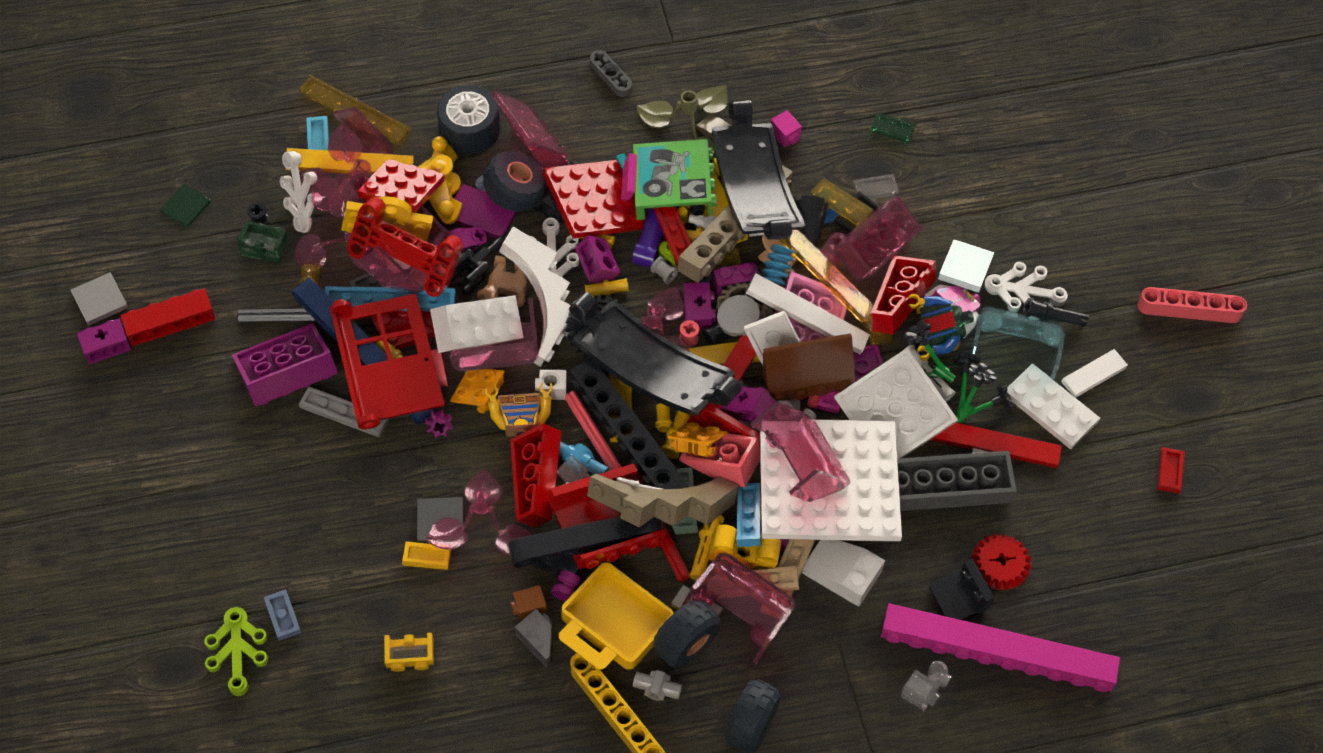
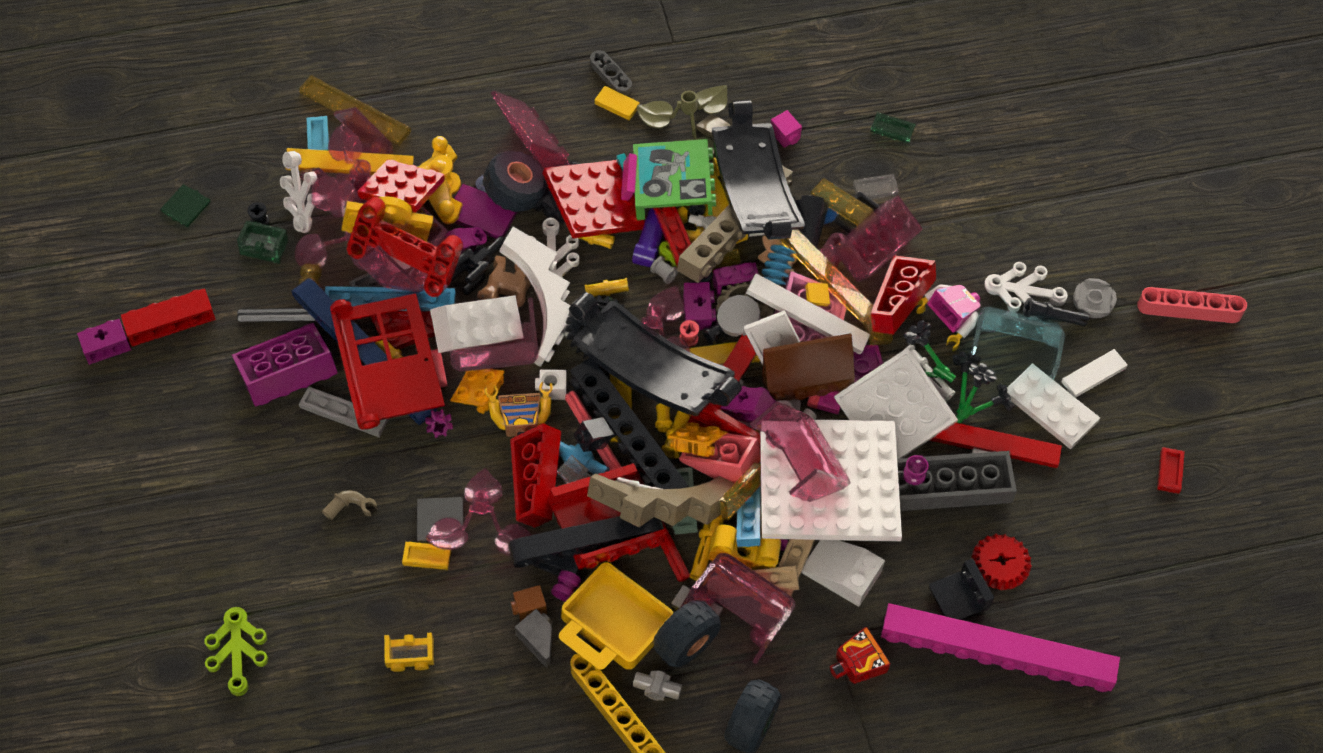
(99, 299): light grey tile -> none
(282, 615): sand blue plate -> none
(344, 499): none -> dark tan piece
(468, 118): black wheel -> none
(593, 434): none -> black brick
(597, 259): magenta brick -> none
(616, 103): none -> yellow tile
(740, 491): none -> clear yellow tile
(817, 294): none -> yellow tile
(860, 658): none -> torso
(917, 465): none -> magenta wheel
(922, 689): clear brick -> none
(946, 323): torso -> none
(966, 266): light aqua tile -> none
(1094, 298): none -> light grey tile

